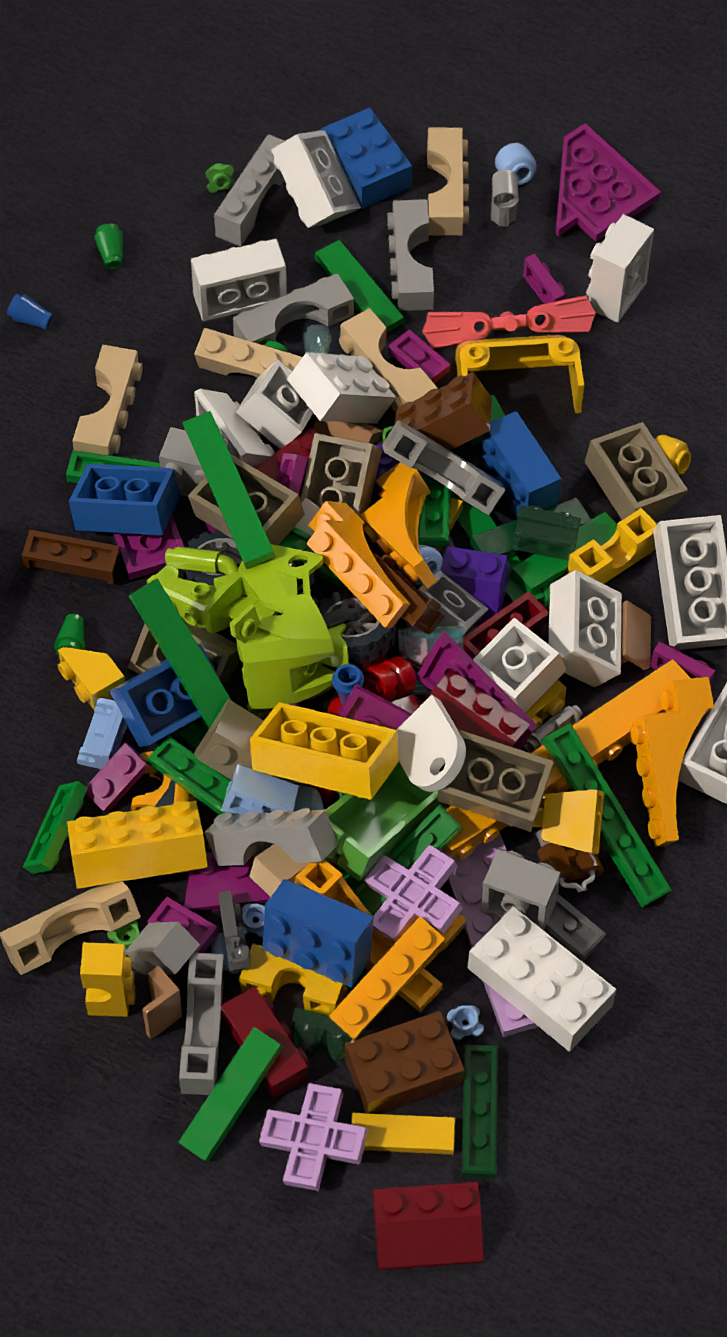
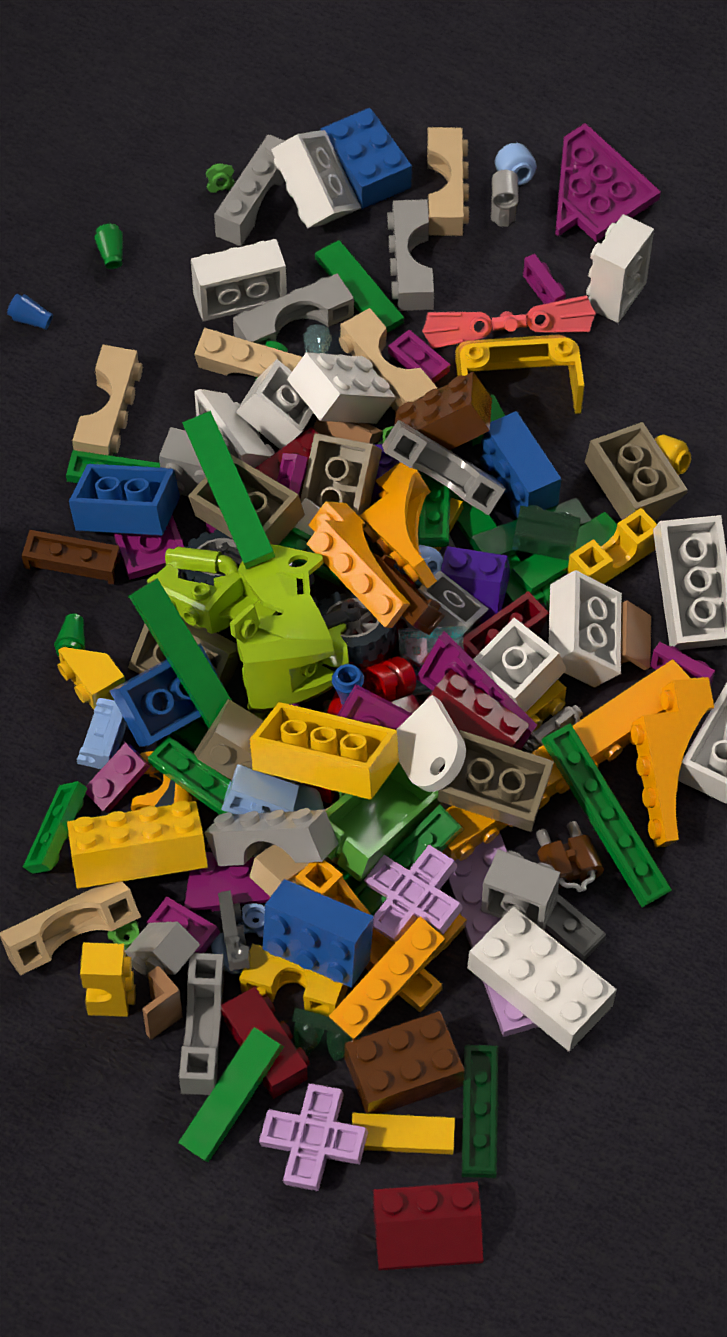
(461, 1014): light blue plate -> none
(572, 819): yellow torso -> none

